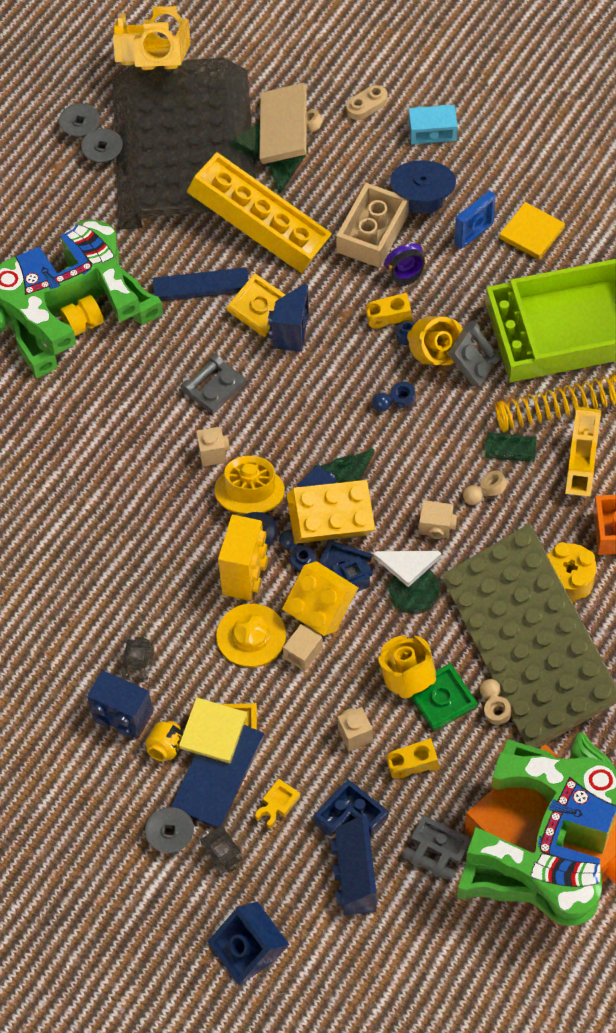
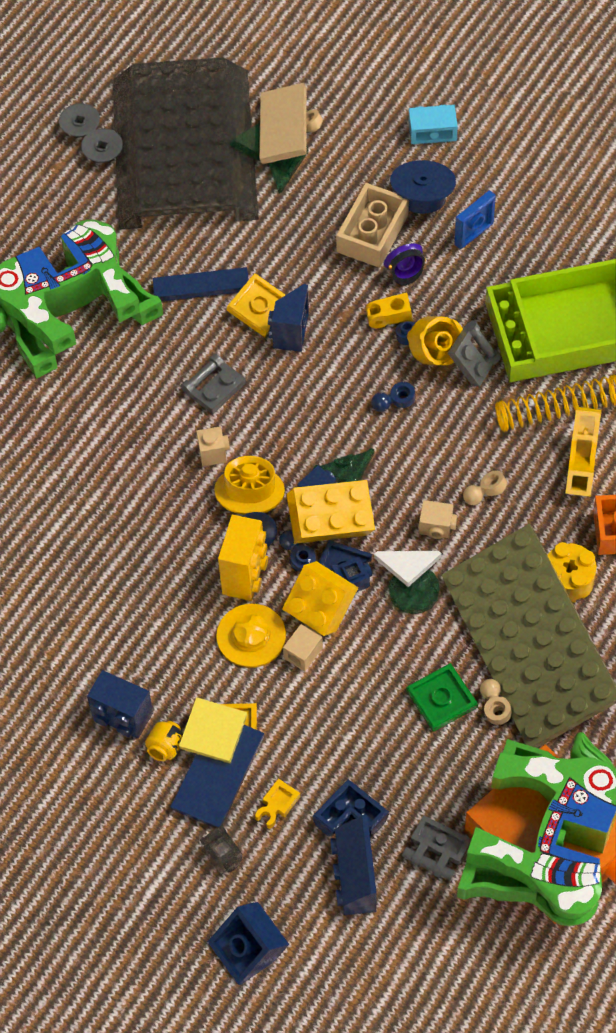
(82, 315): yellow wheel -> none
(137, 656): clear smoke window -> none
(145, 47): yellow piece -> none
(171, 819): dark grey piece -> none
(258, 212): yellow arch -> none
(355, 728): tan brick -> none
(369, 100): tan plate -> none
(407, 665): yellow brick -> none
(412, 759): yellow leg -> none
(510, 447): clear green tile -> none
(532, 231): yellow tile -> none

